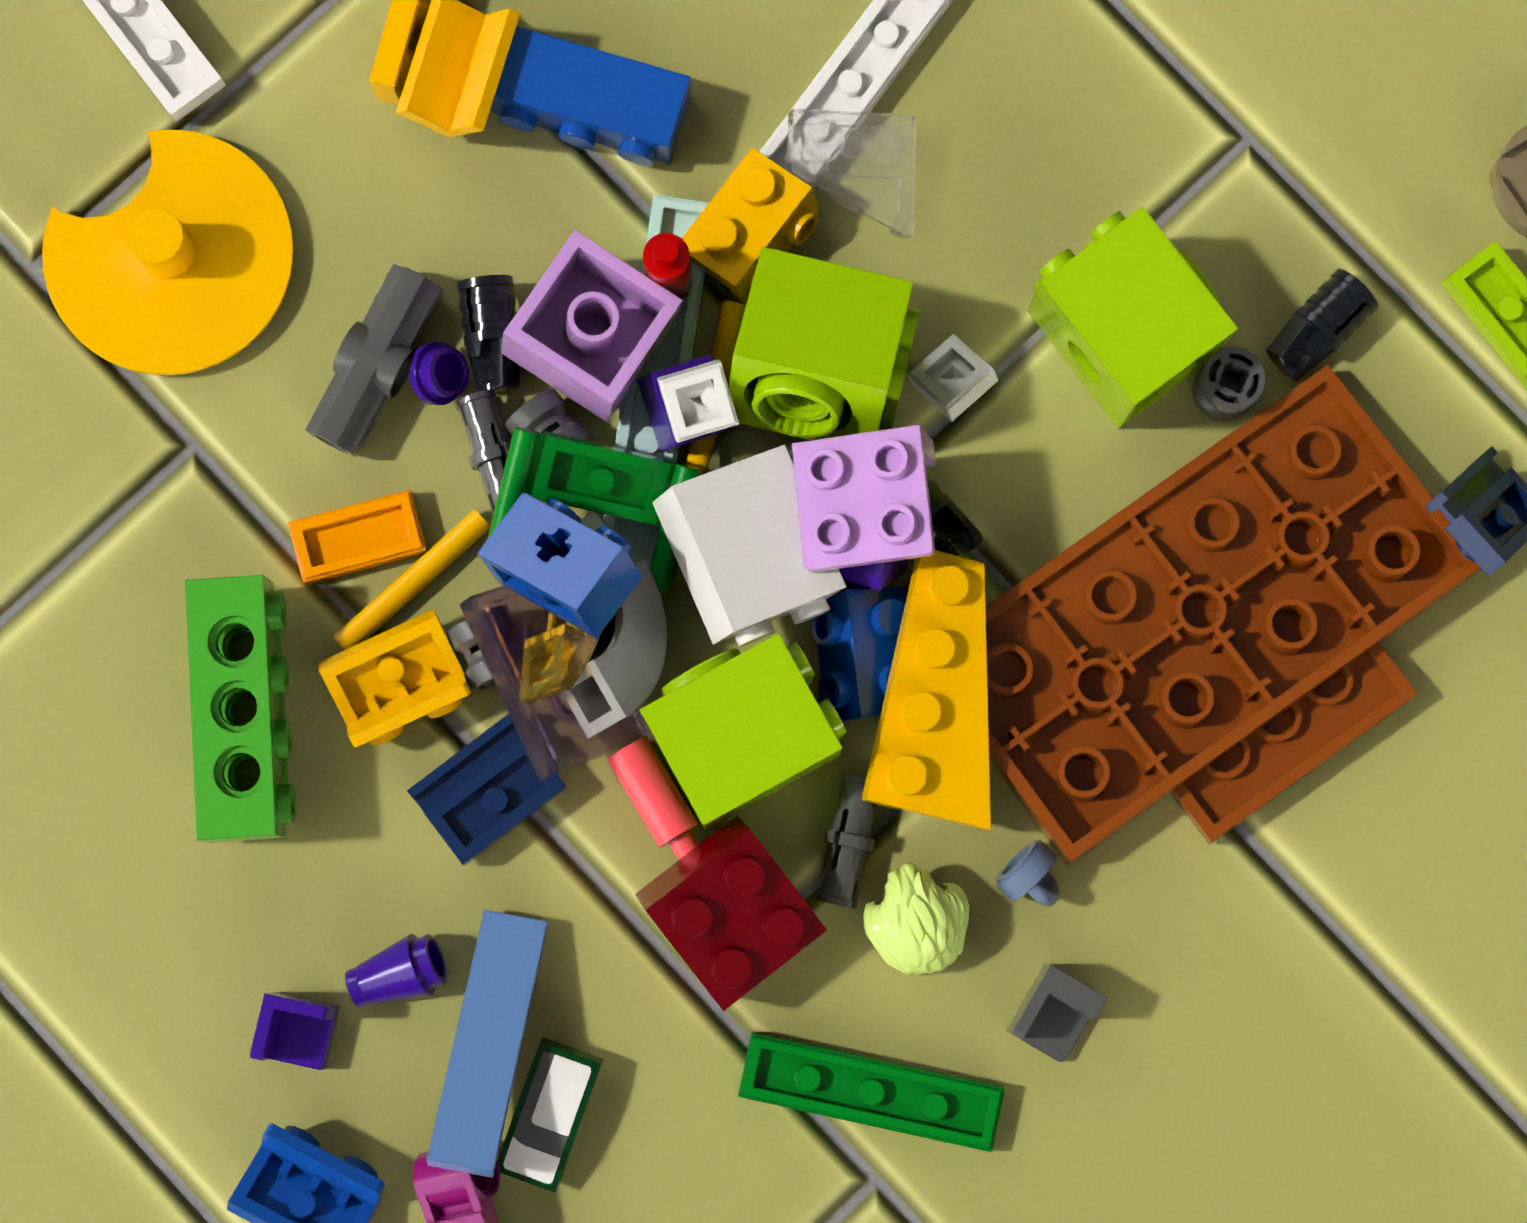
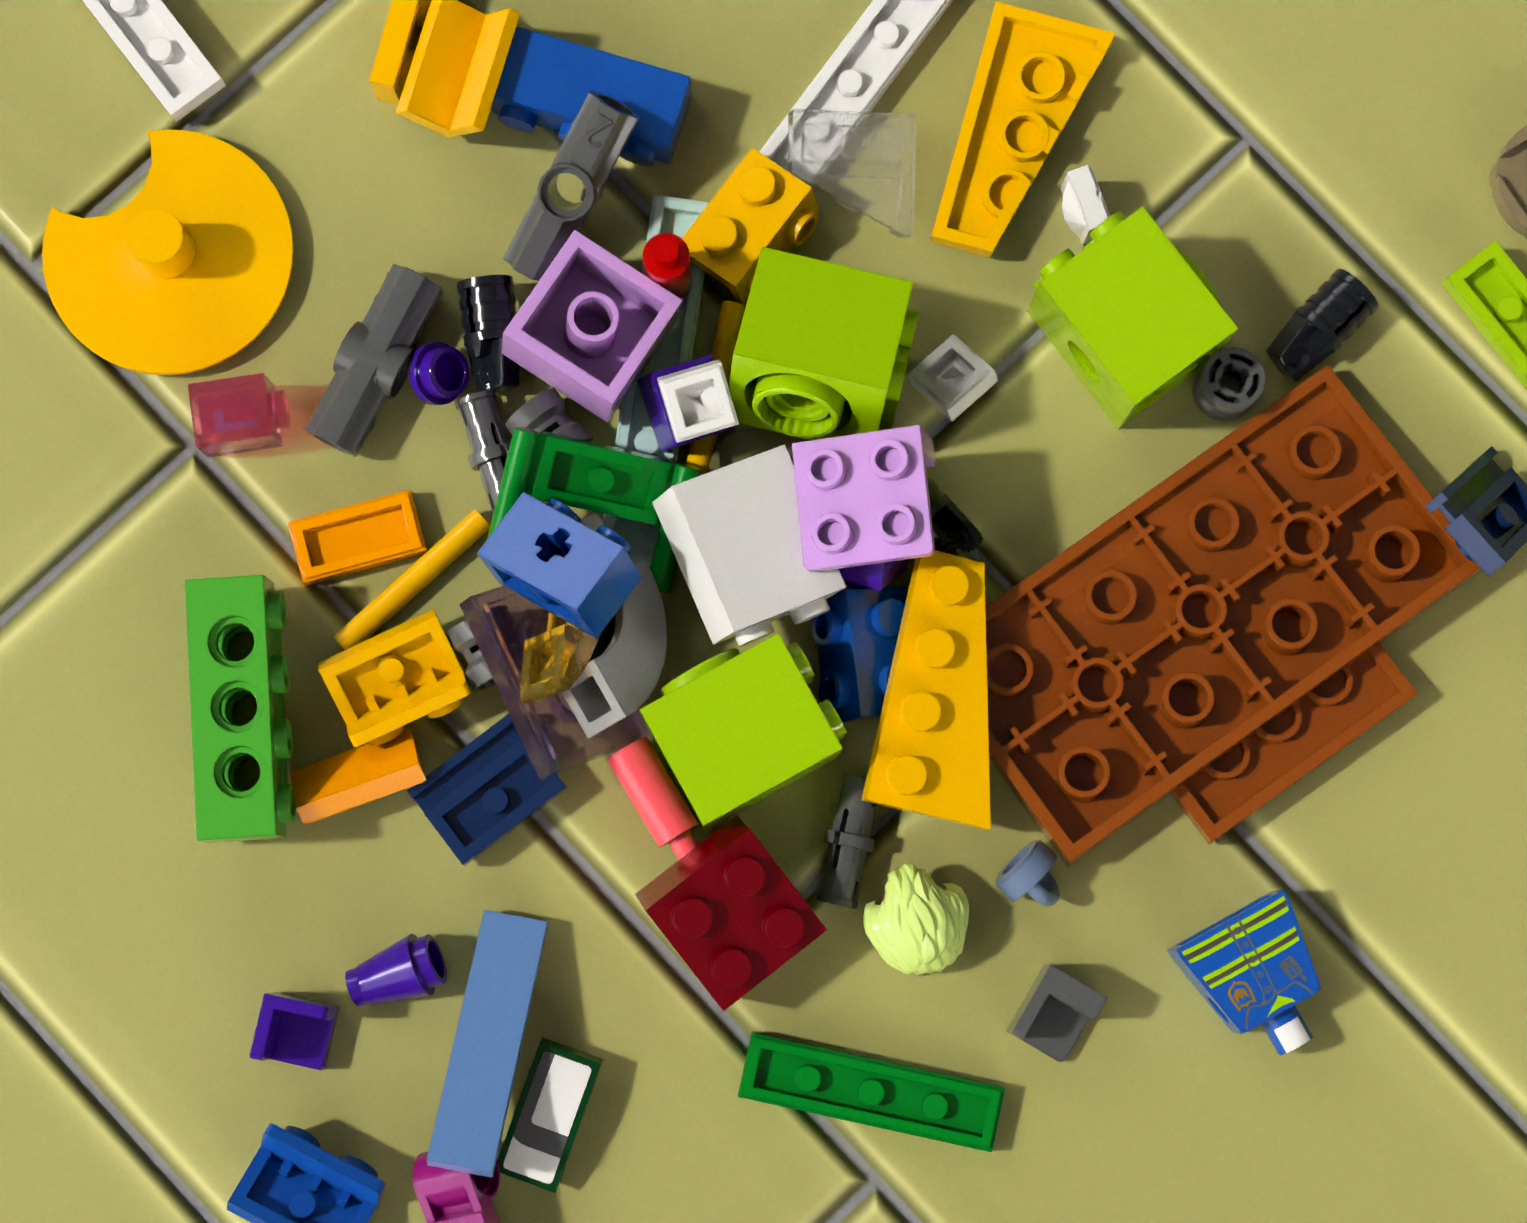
(237, 414): none -> clear pink brick
(357, 777): none -> light orange tile
(590, 154): none -> dark grey piece
(1017, 109): none -> yellow wing
(1083, 203): none -> white tile
(1254, 970): none -> blue torso

